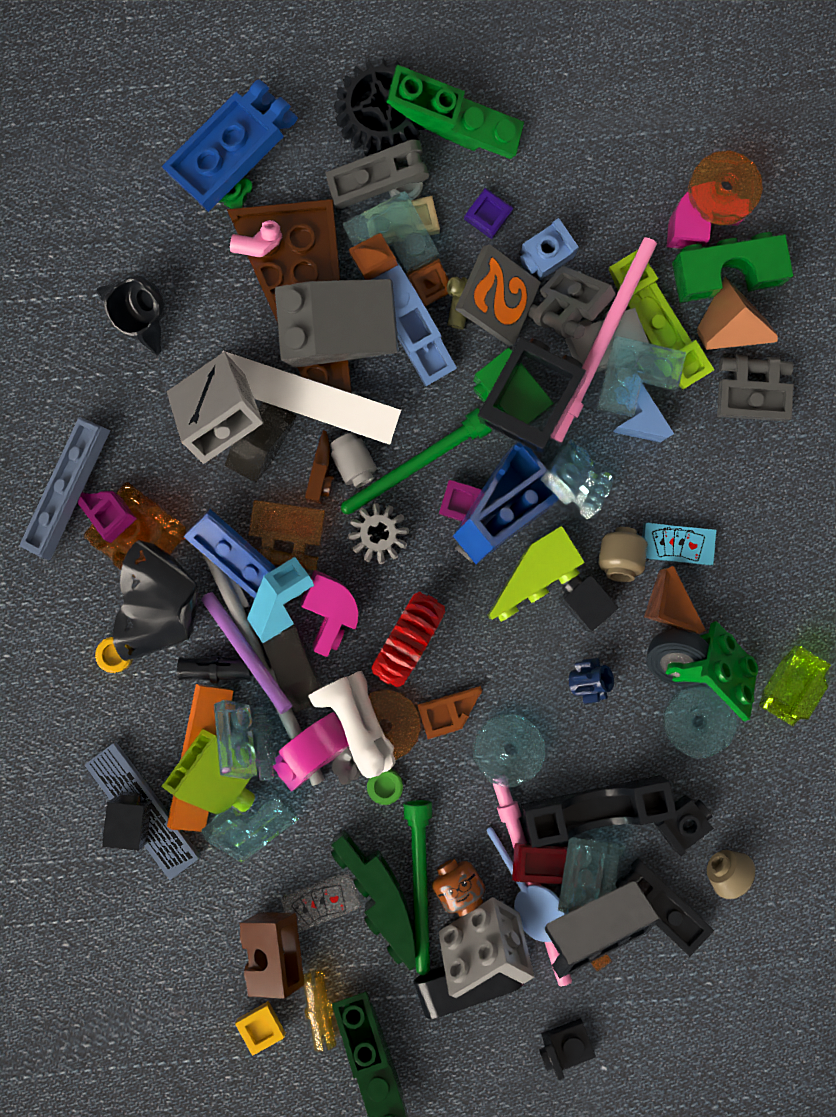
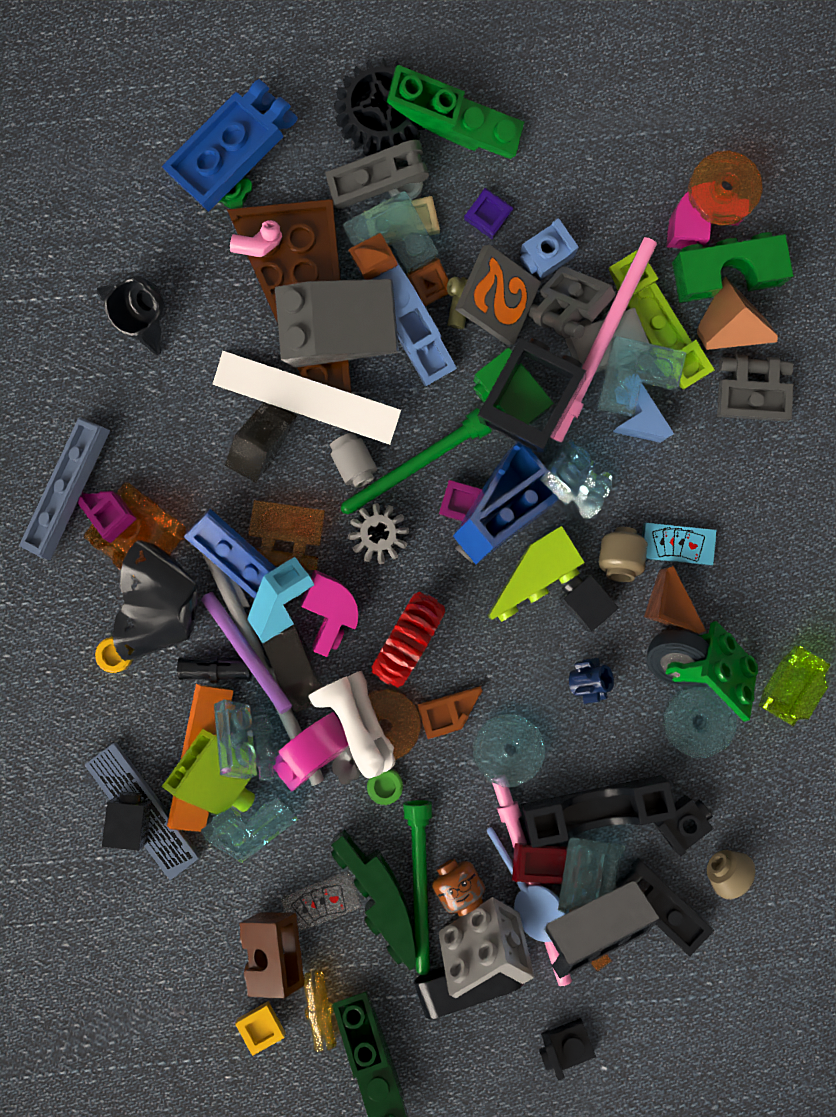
(214, 408): light grey brick -> none
(320, 482): reddish brown plate -> none

